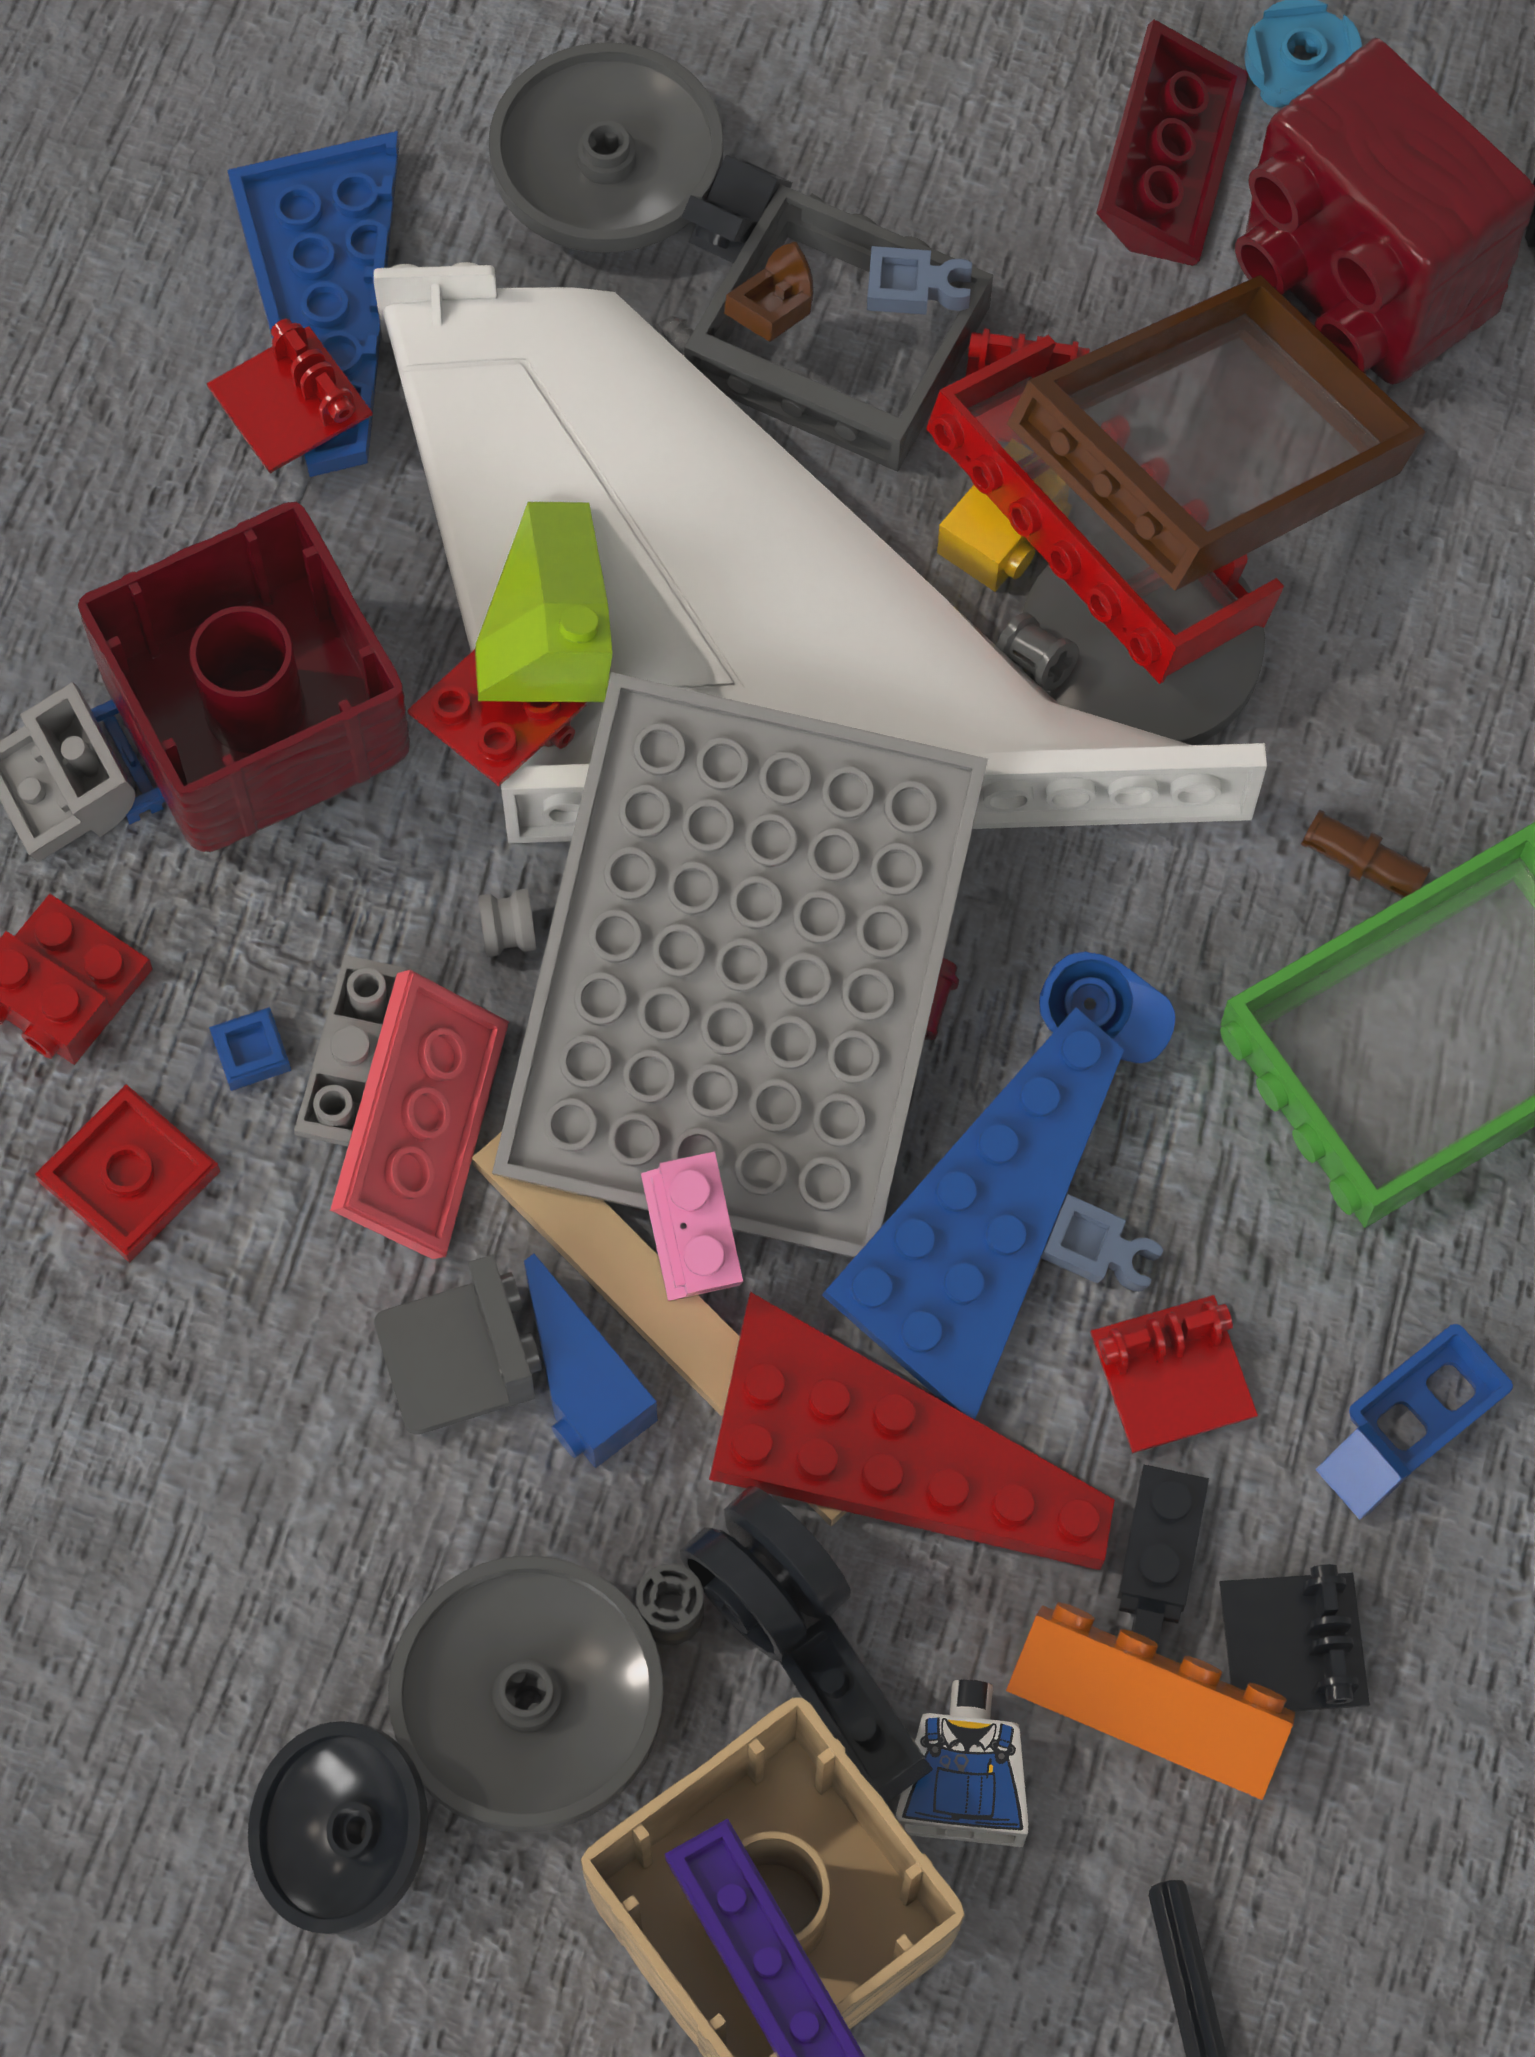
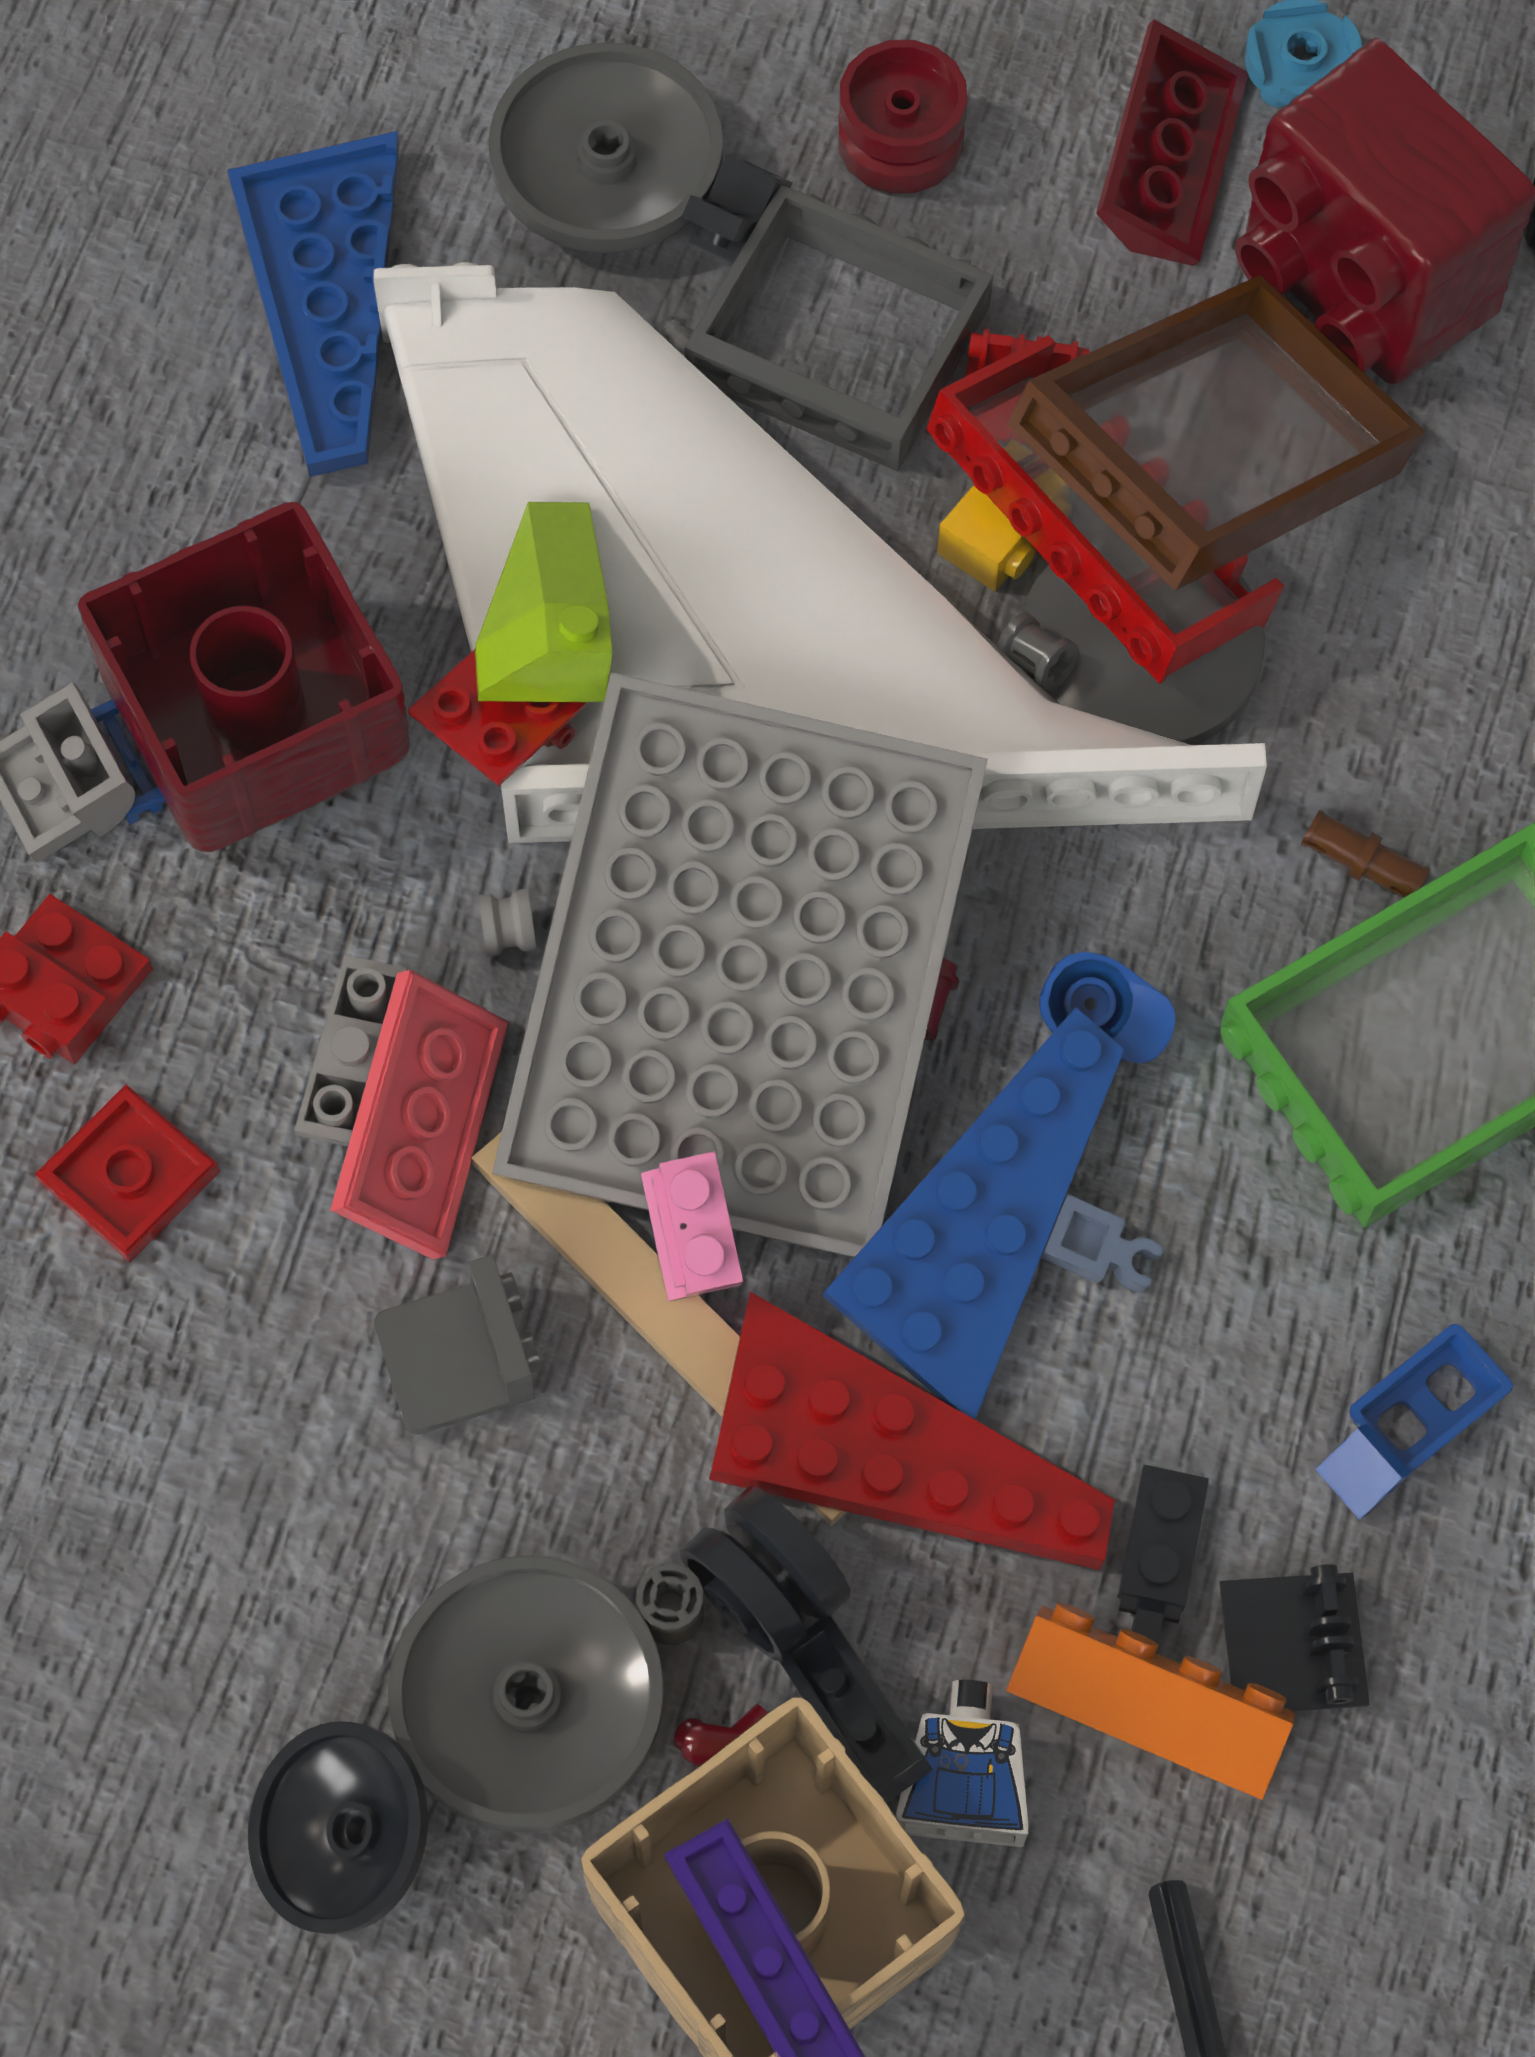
(250, 1048): blue tile -> none
(289, 397): red hinge -> none
(590, 1387): blue slope -> none
(702, 1740): none -> dark red arm
(775, 296): reddish brown plate -> none
(902, 116): none -> dark red wheel
(905, 281): sand blue plate -> none
(1174, 1373): red hinge -> none

